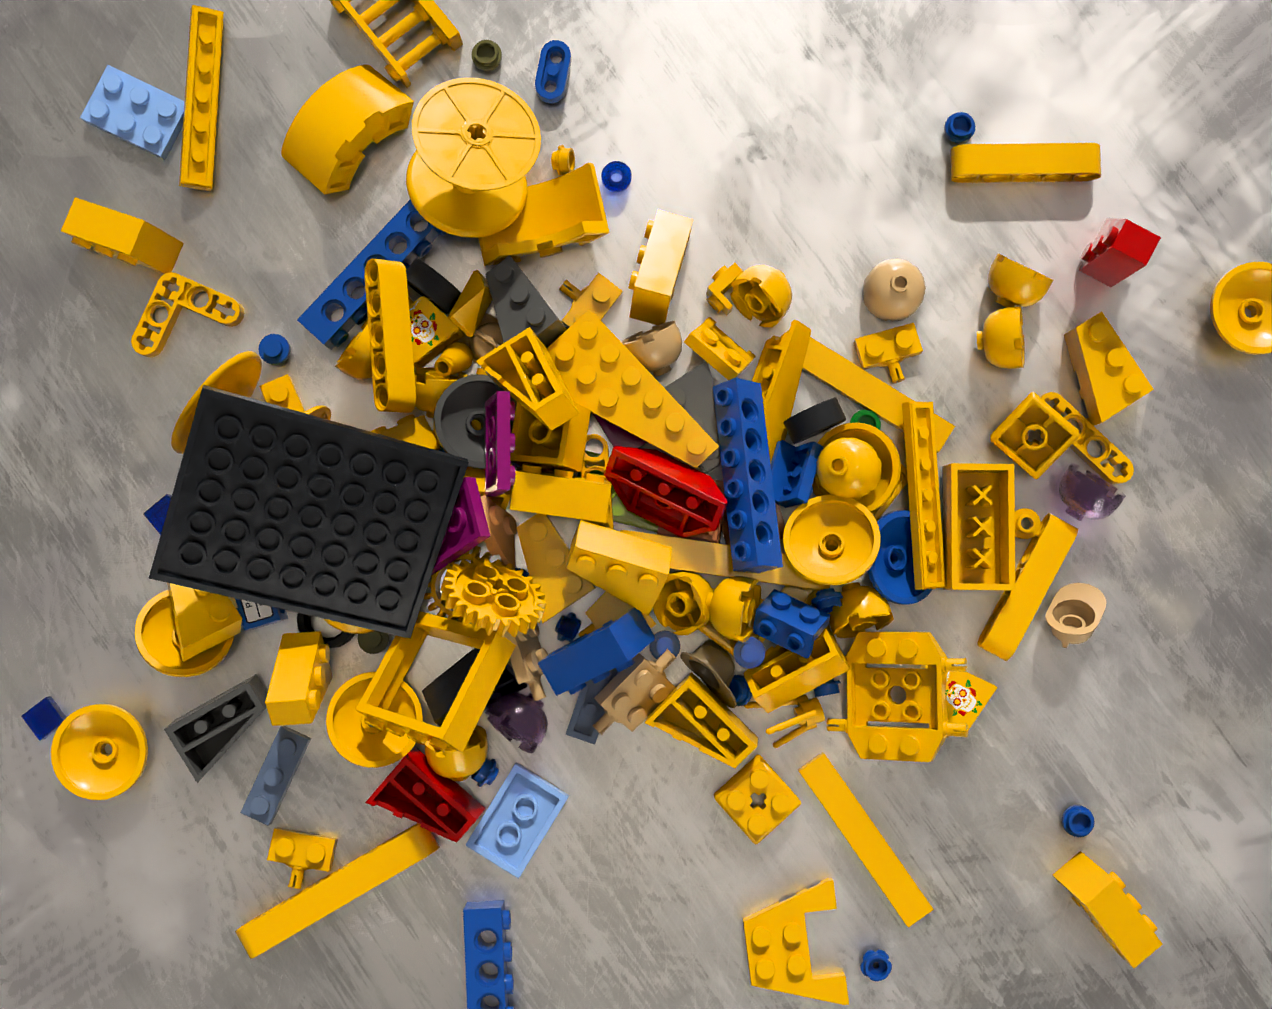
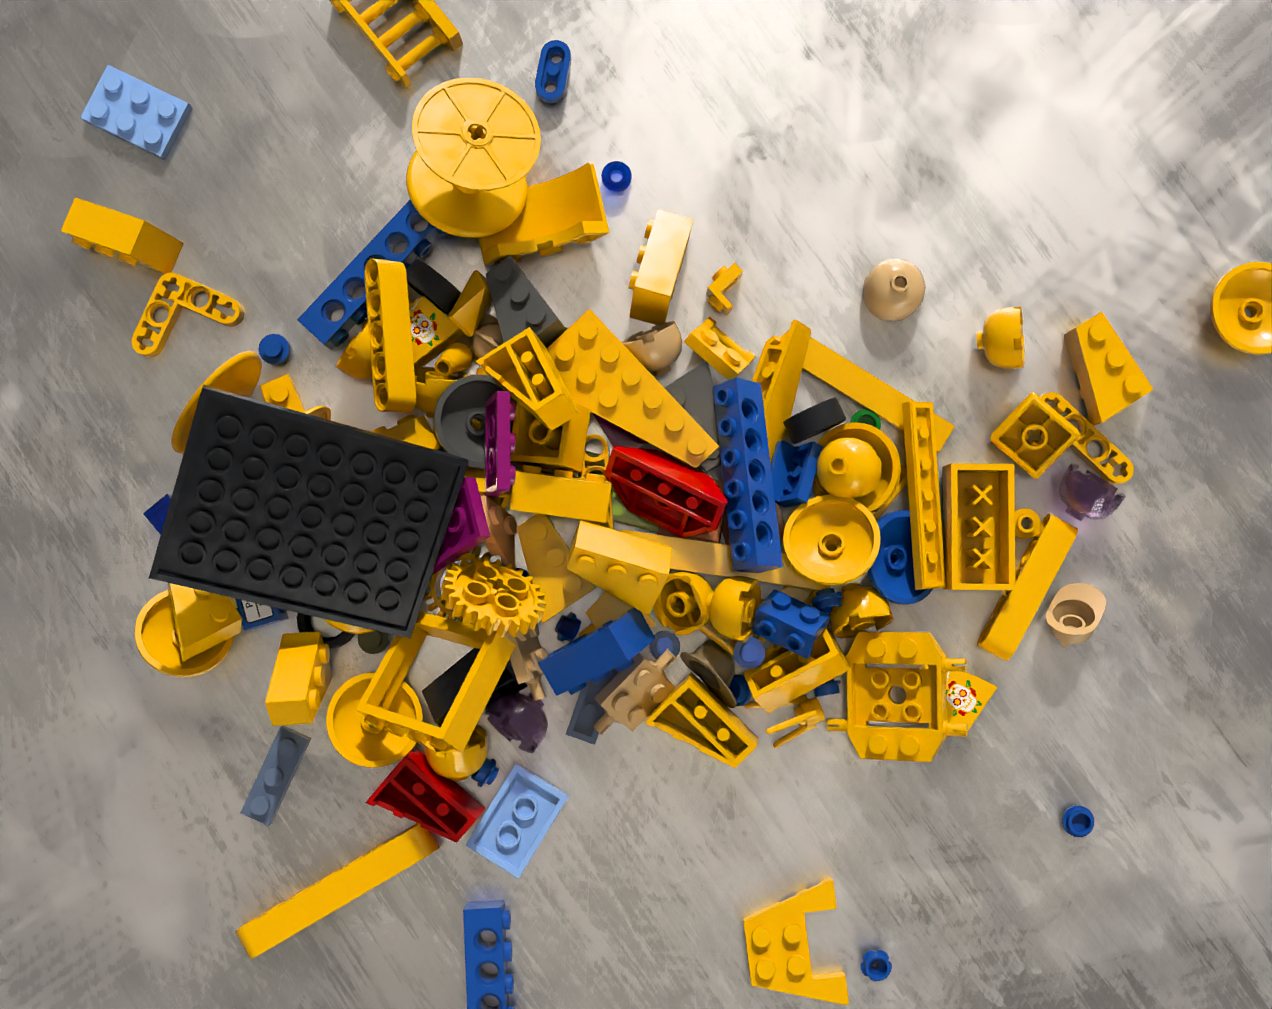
(44, 718): clear blue tile -> none
(81, 757): yellow dish -> none
(201, 98): yellow tile -> none
(214, 726): dark grey wedge -> none
(301, 852): yellow plate -> none
(340, 123): yellow panel -> none
(486, 55): olive plate -> none
(563, 160): yellow plate -> none
(597, 296): yellow plate -> none
(736, 799): yellow brick -> none
(762, 294): yellow cylinder -> none
(865, 839): yellow tile -> none
(889, 349): yellow plate -> none
(959, 127): blue plate -> none
(1016, 283): yellow cylinder -> none
(1025, 162): yellow beam -> none
(1110, 909): yellow wedge -> none
(1118, 251): red wedge -> none

